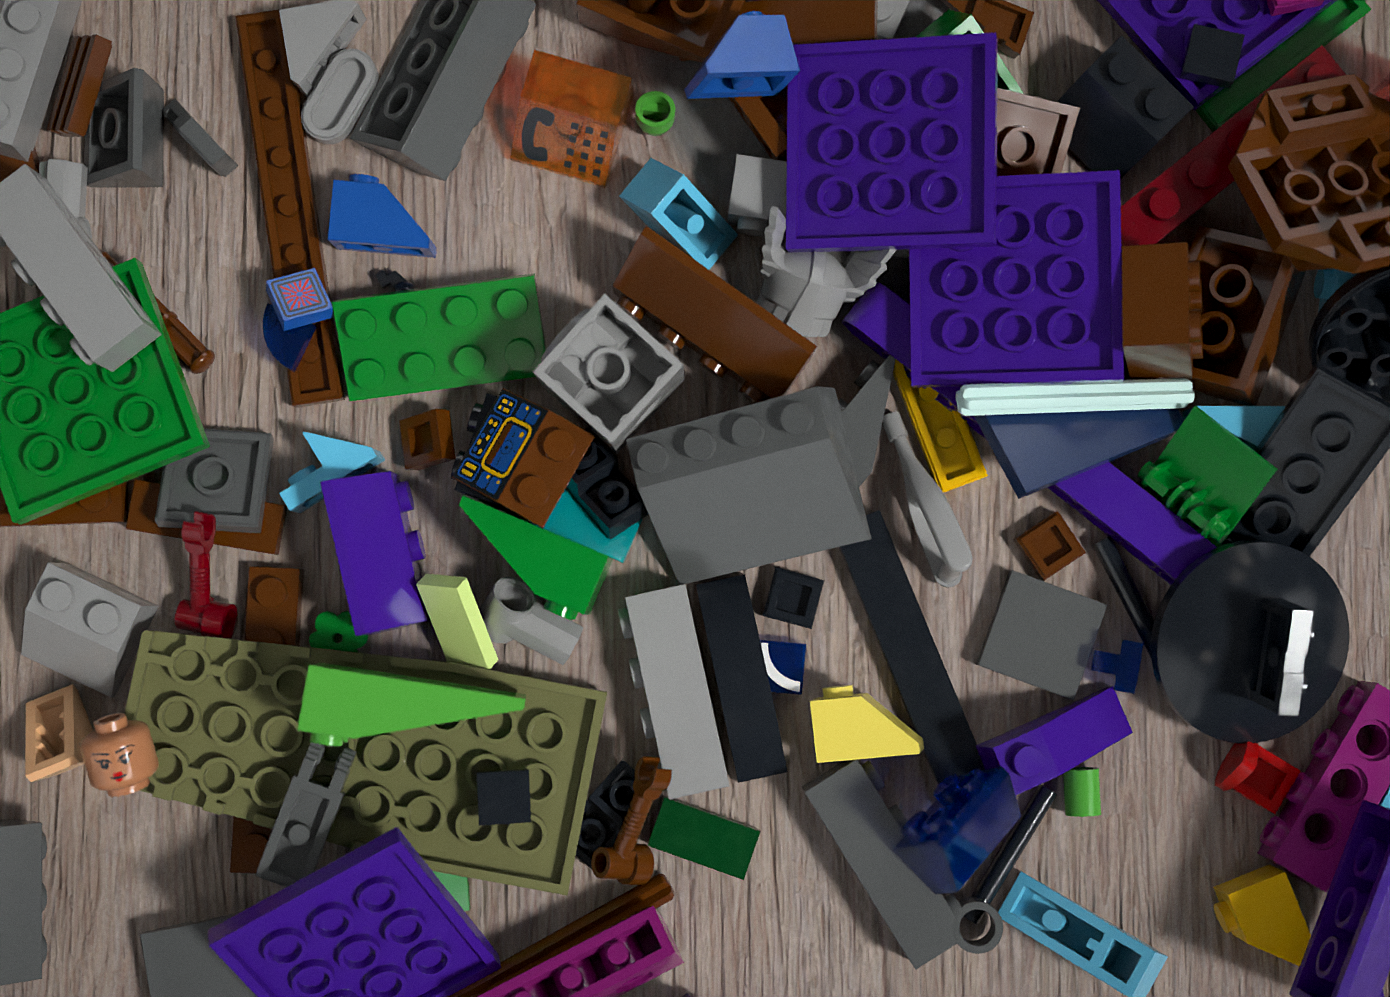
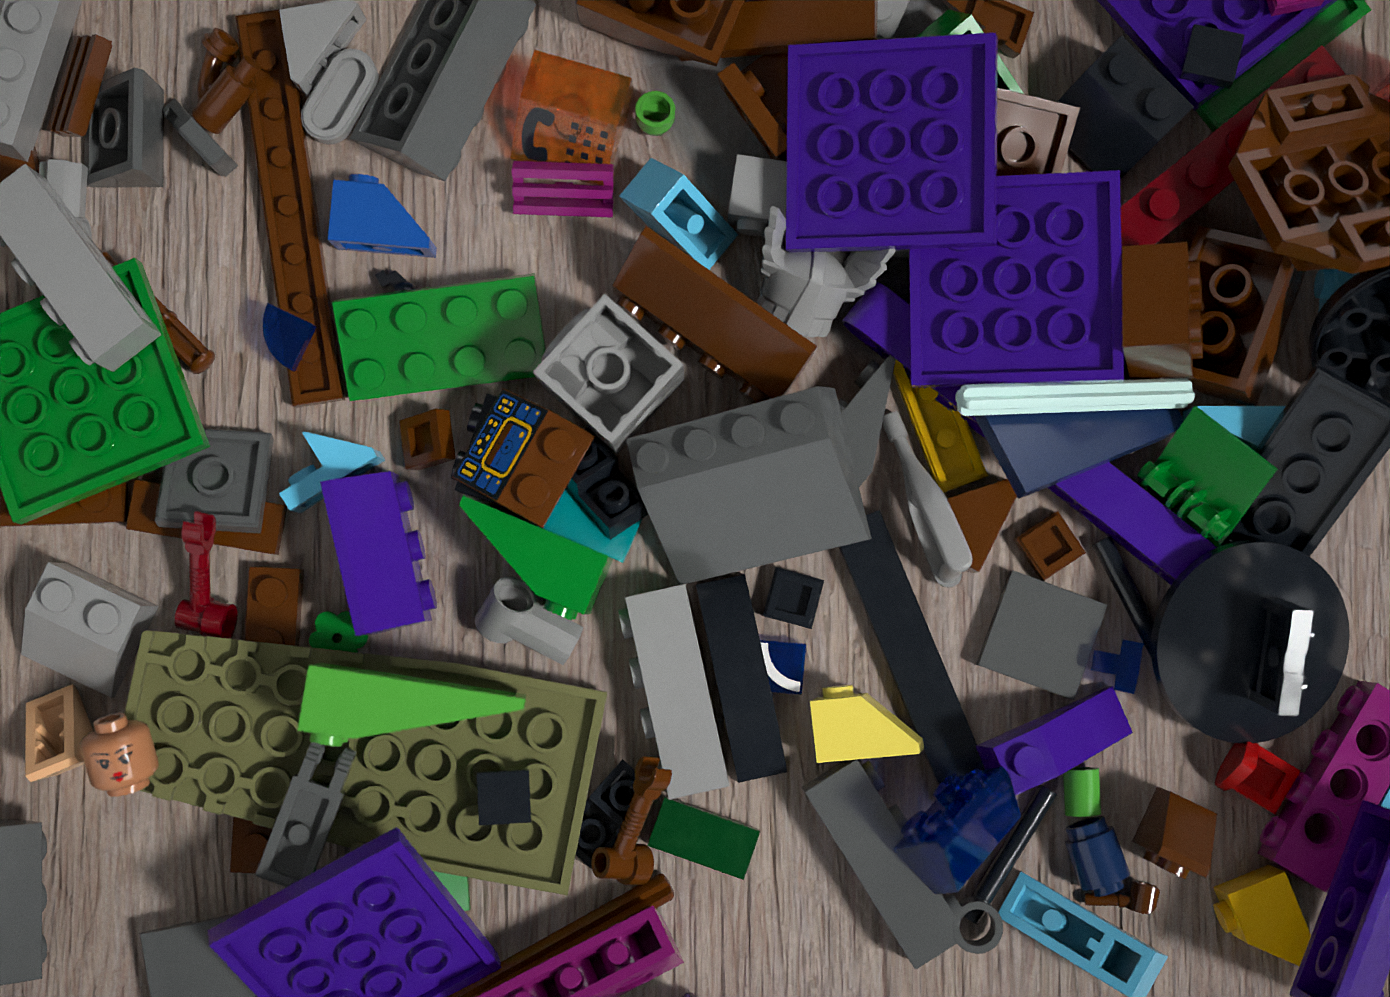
(224, 93): none -> reddish brown plant
(299, 299): blue tile -> none
(457, 620): yellowish green tile -> none
(533, 200): none -> magenta tile
(748, 60): blue slope -> none
(982, 517): none -> reddish brown slope
(1096, 856): none -> dark blue brick
(1141, 899): none -> reddish brown hand
(1177, 834): none -> reddish brown slope

